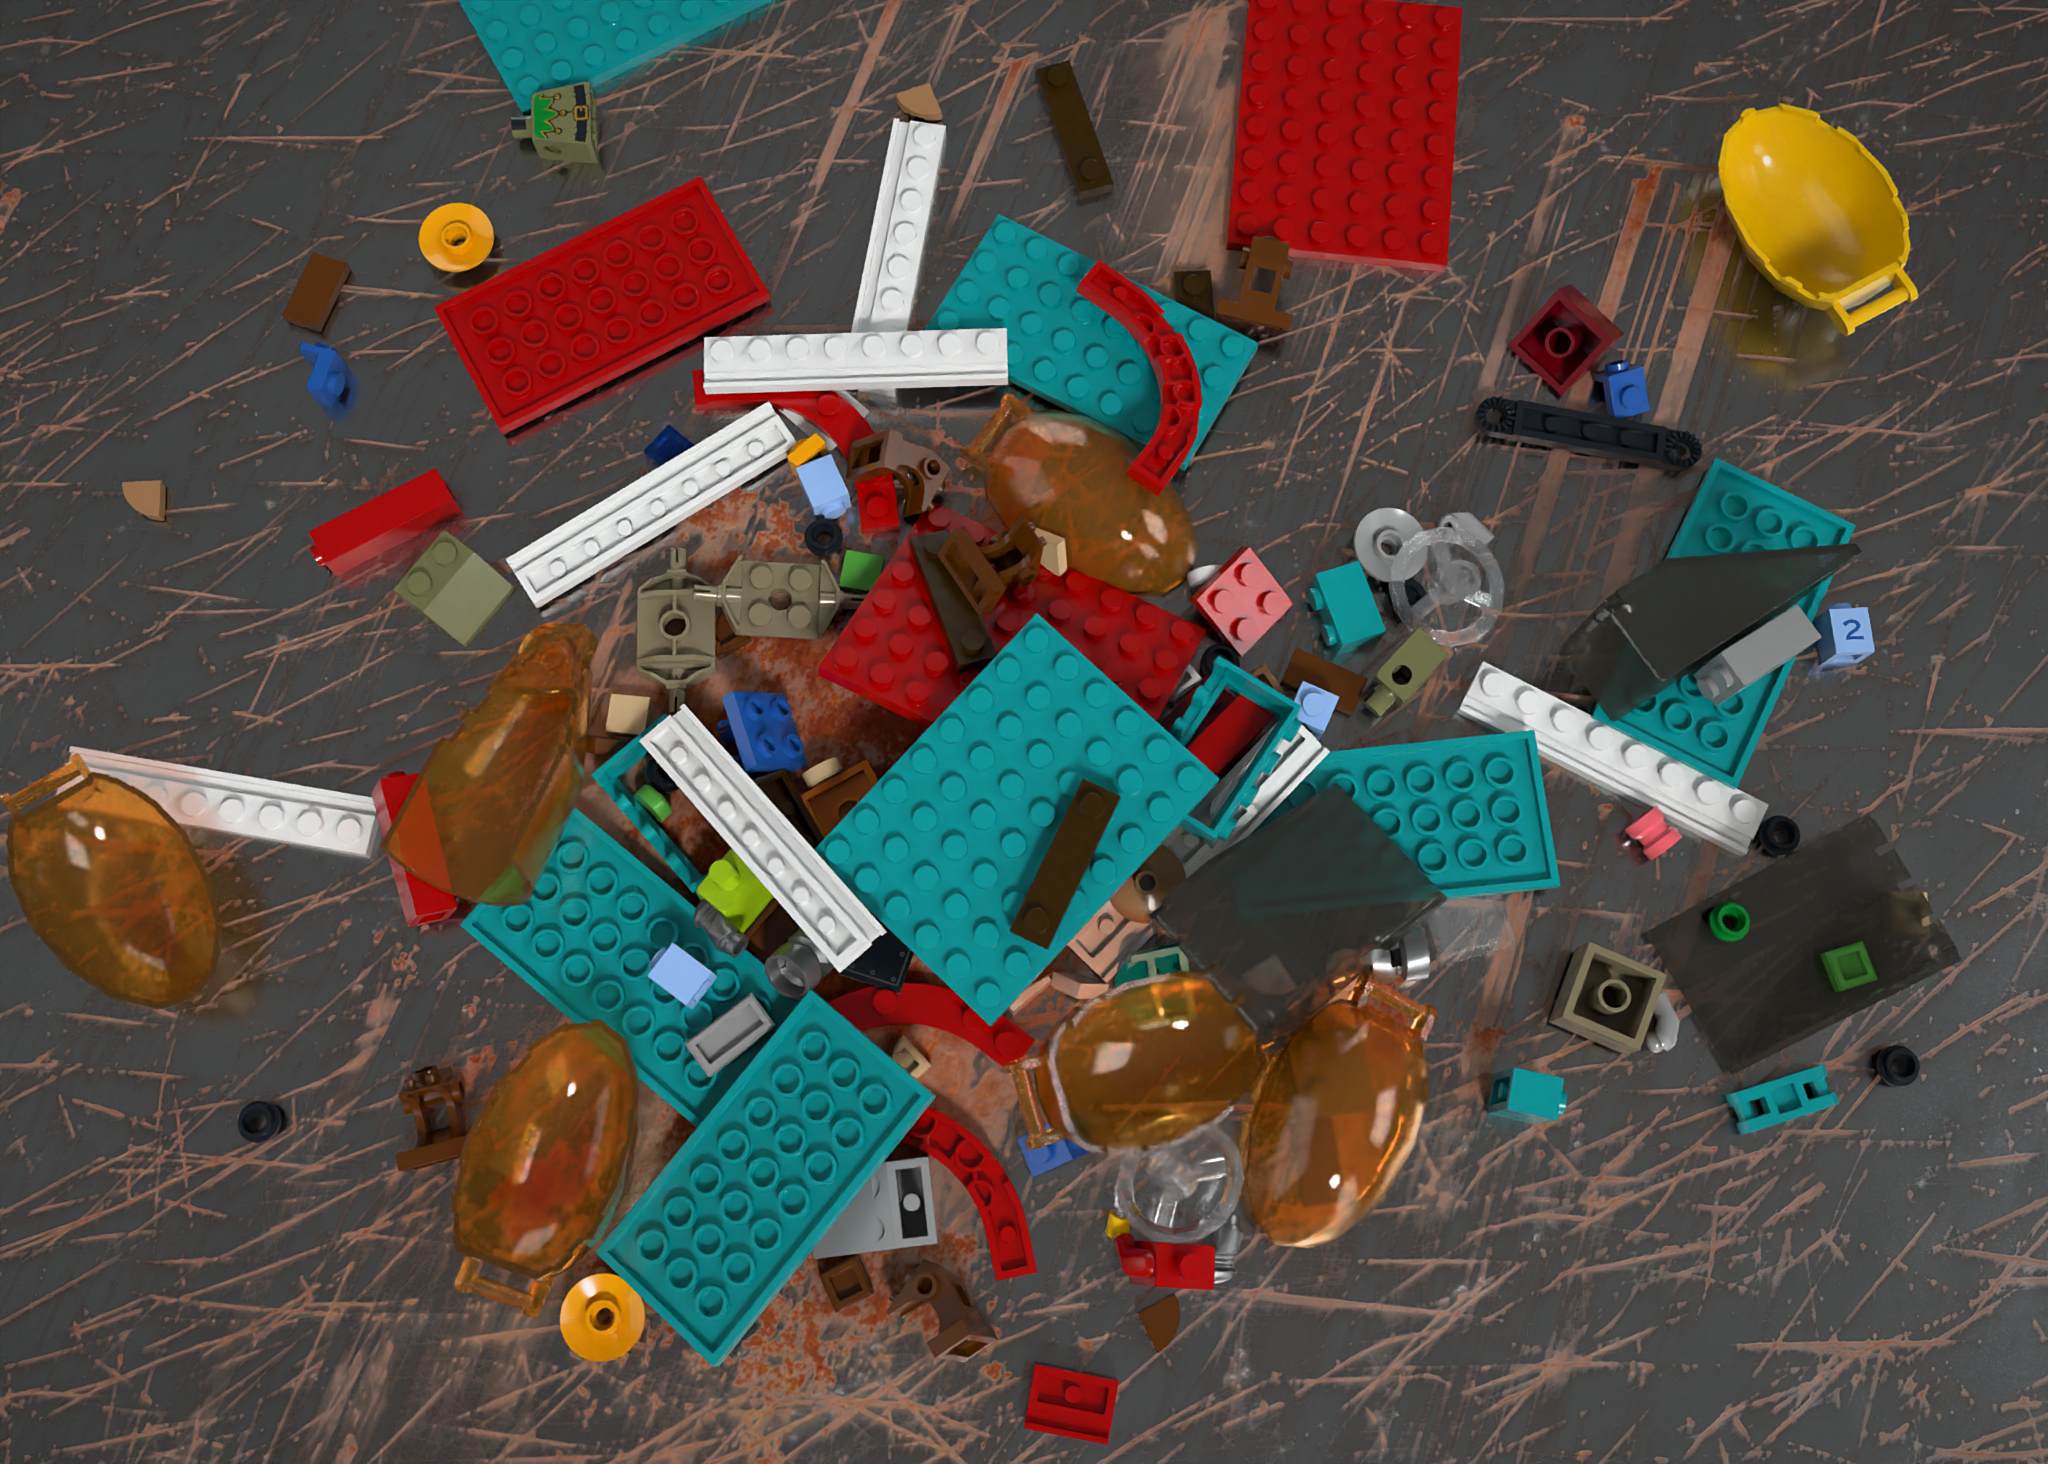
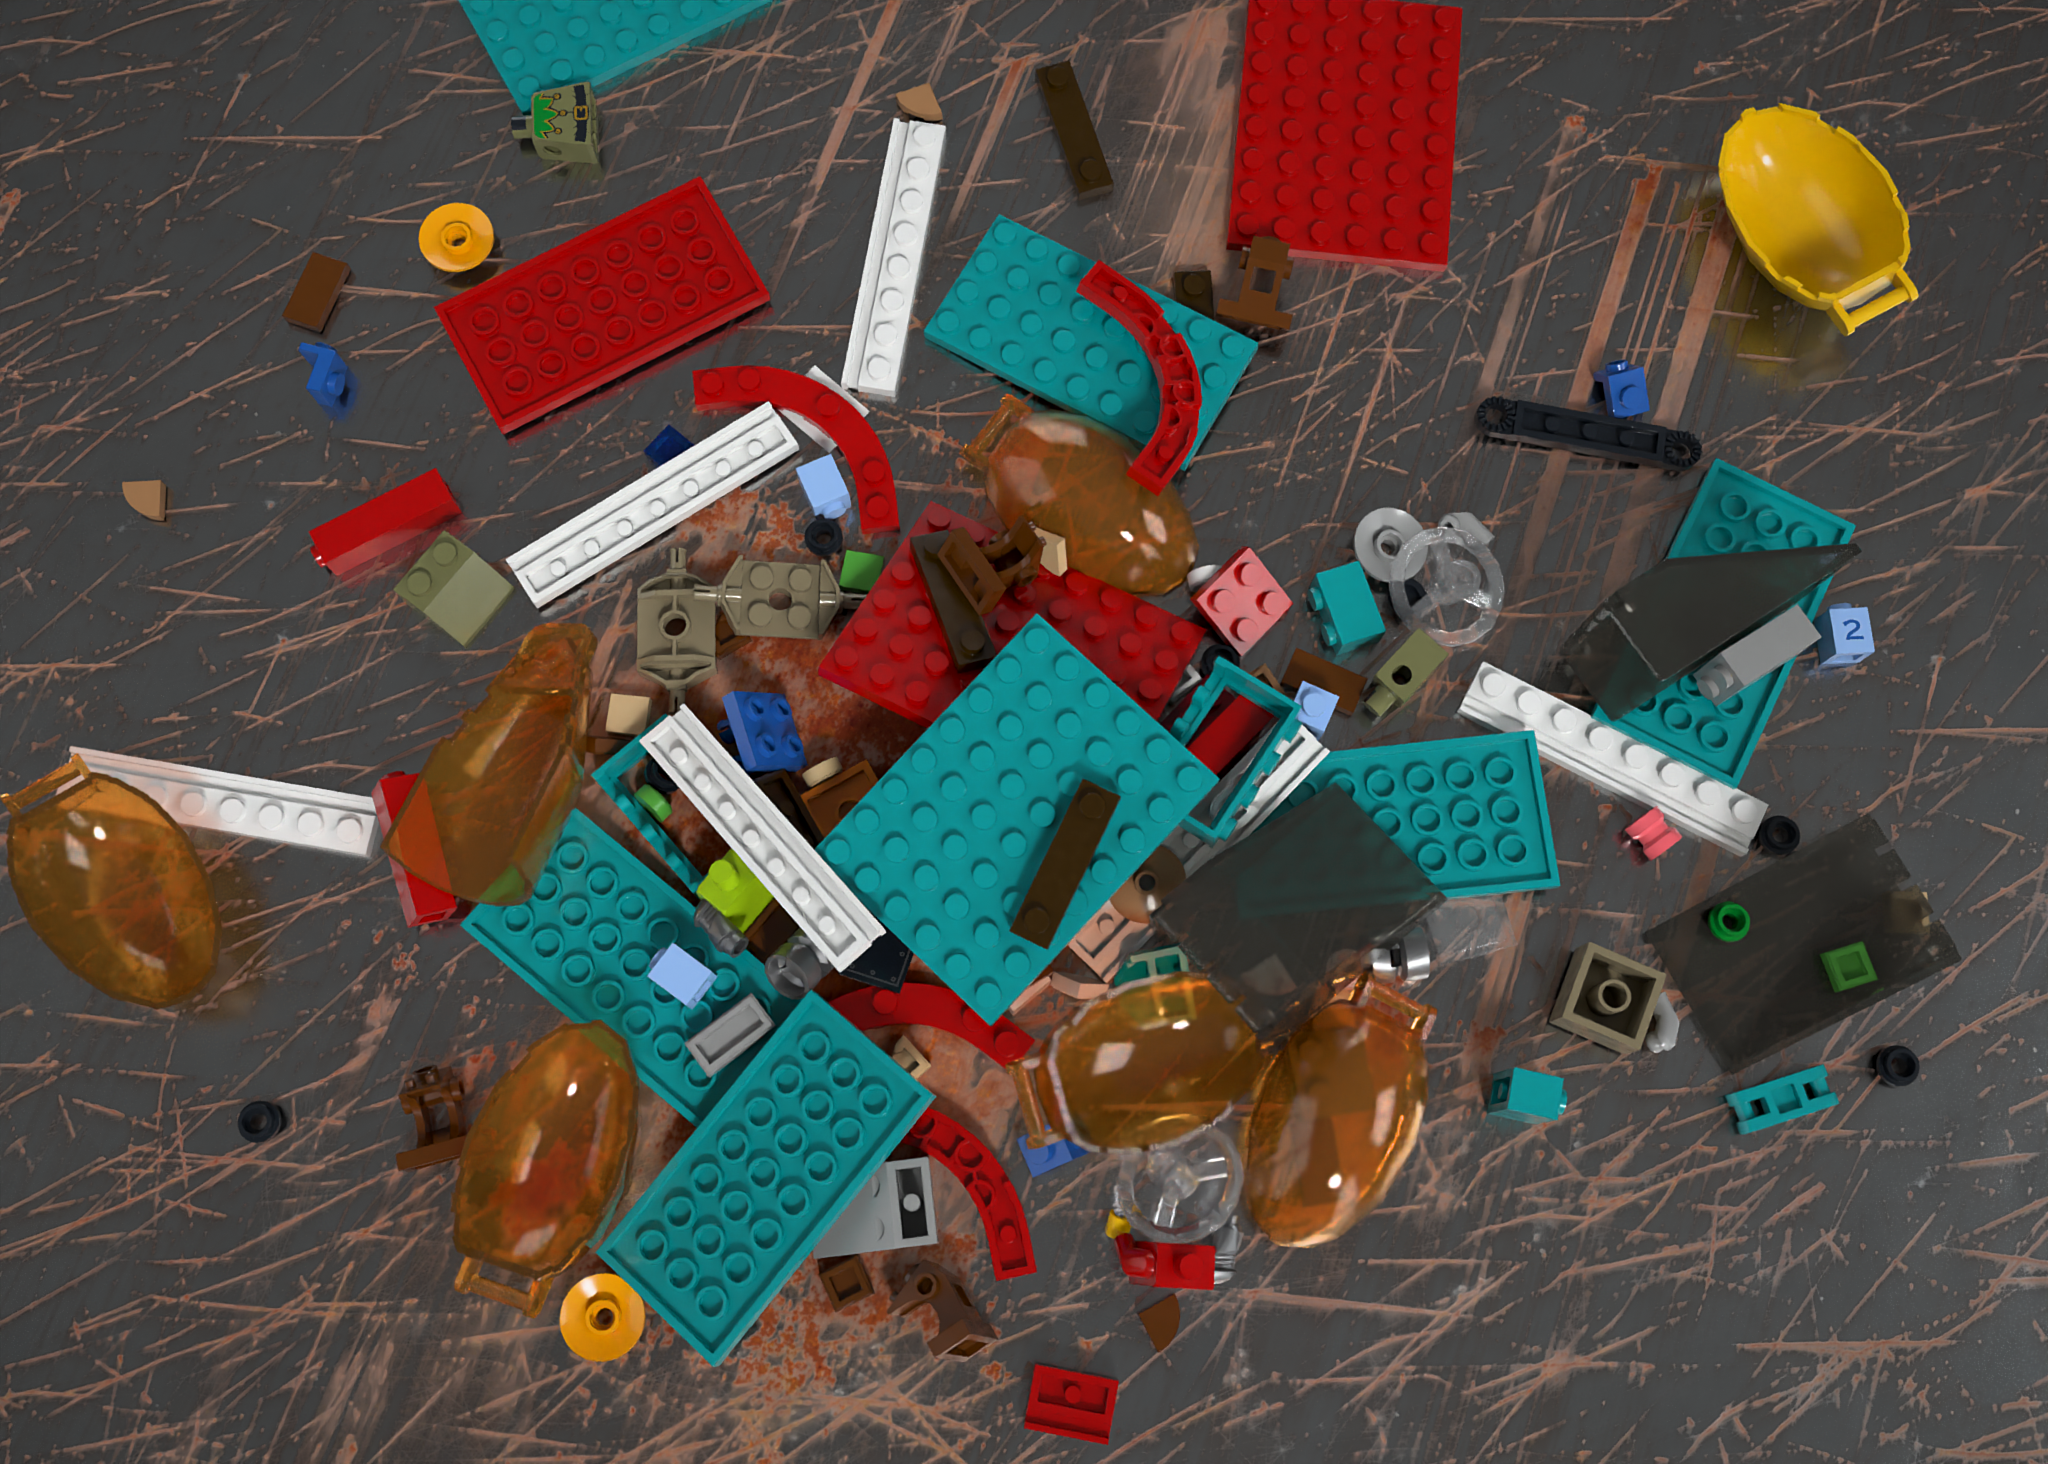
(806, 451): light orange plate -> none
(855, 361): white plate -> none
(888, 454): reddish brown tile -> none
(1565, 339): dark red slope -> none

